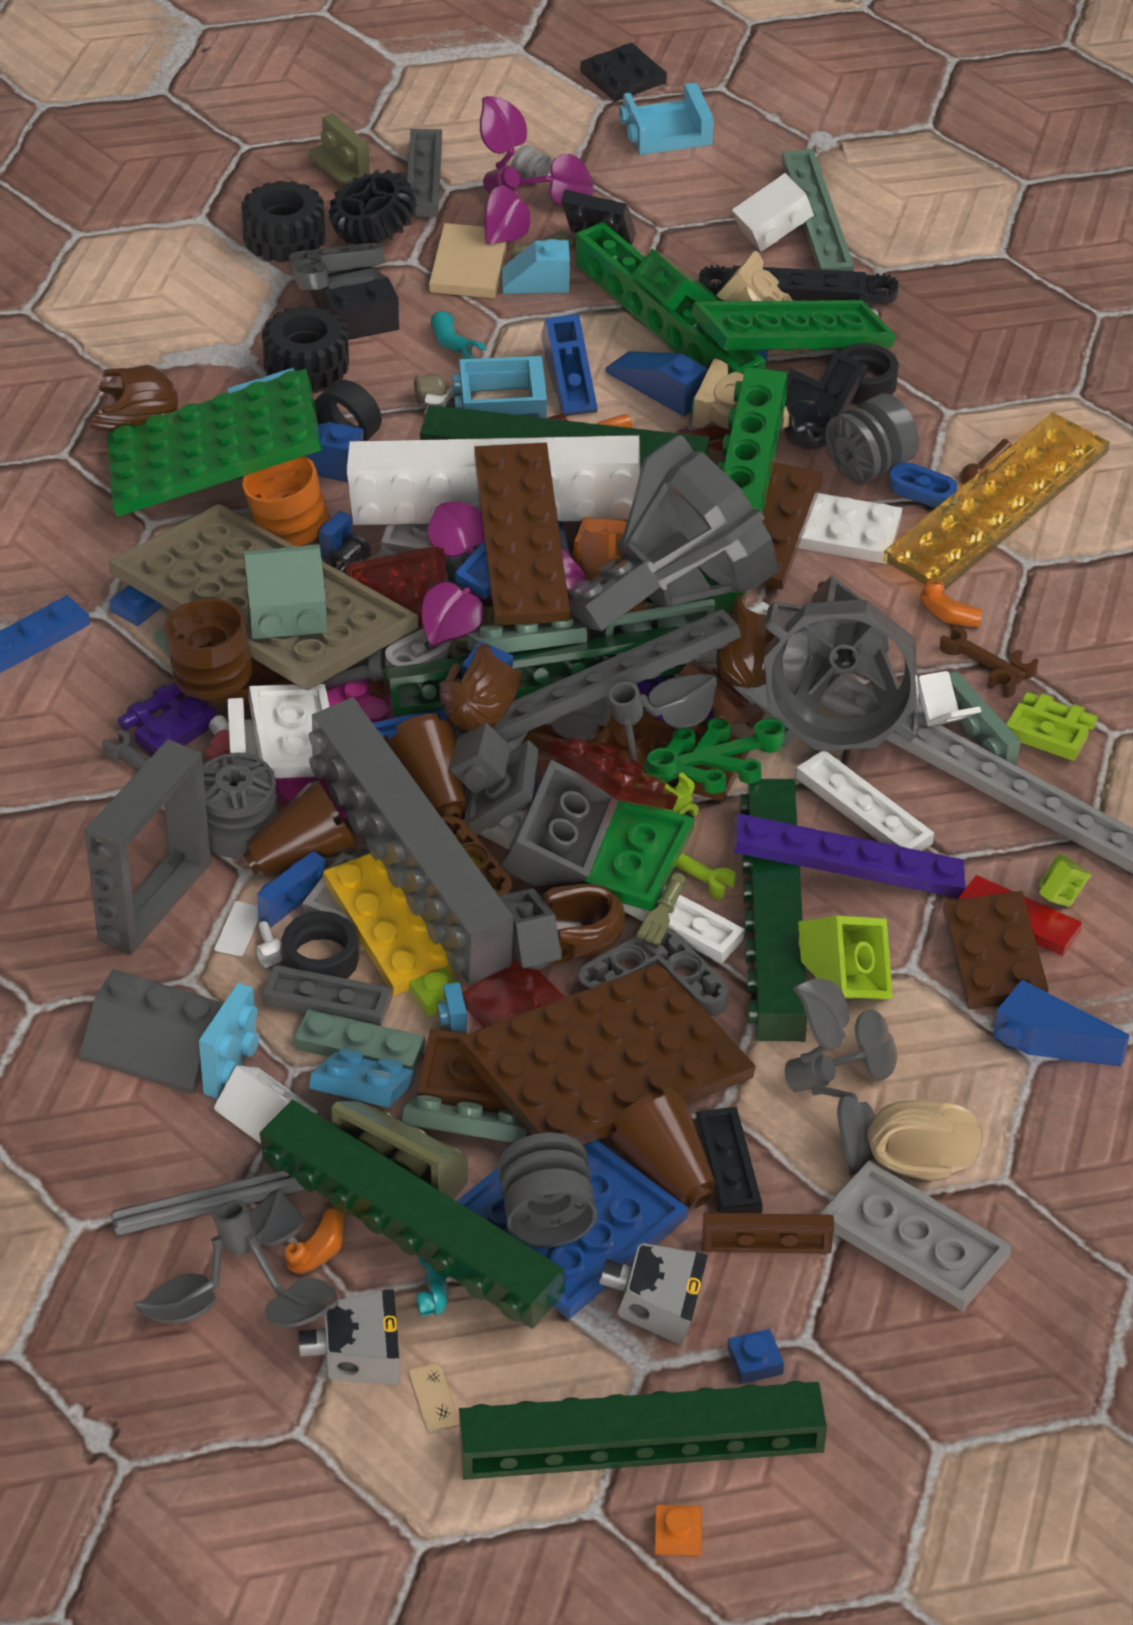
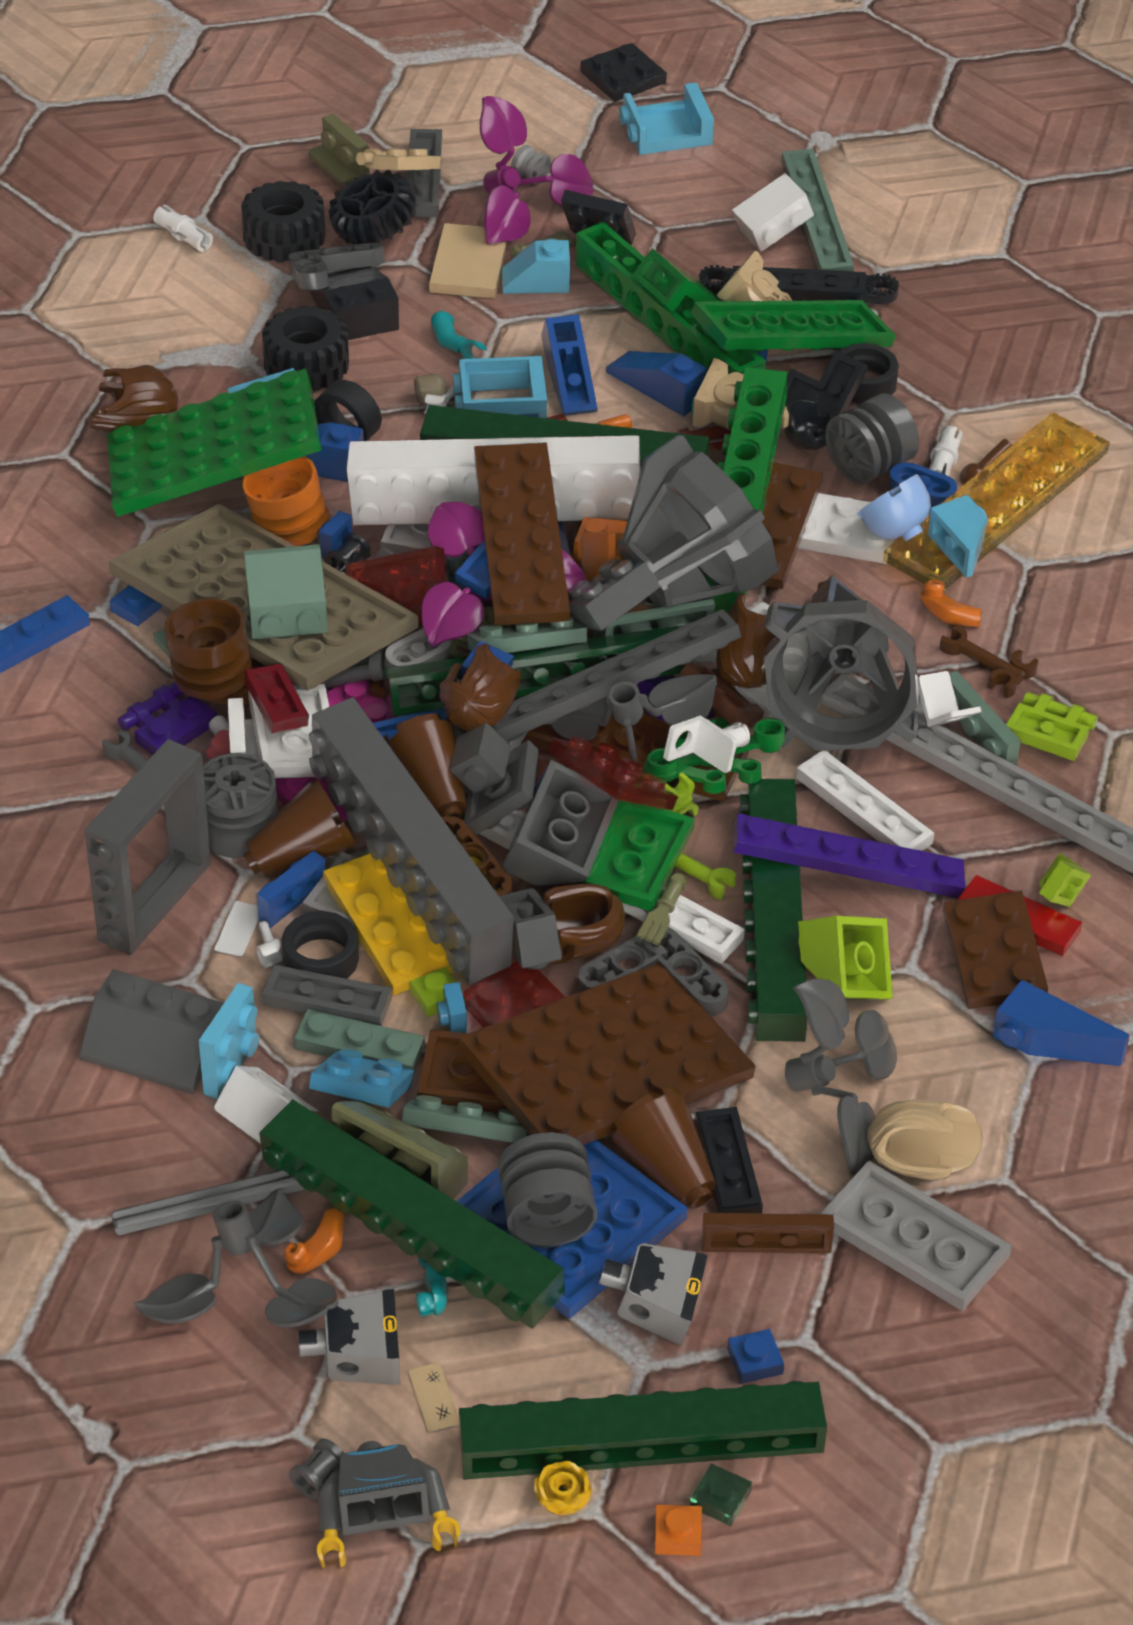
(183, 228): none -> white pin
(276, 698): none -> dark red plate
(316, 1468): none -> dark grey bush
(381, 1491): none -> dark grey torso
(398, 159): none -> tan plate
(567, 1476): none -> yellow plate
(707, 741): none -> white bracket
(721, 1494): none -> clear green plate
(898, 511): none -> light blue cylinder
(945, 453): none -> white pin
(959, 531): none -> medium azure slope

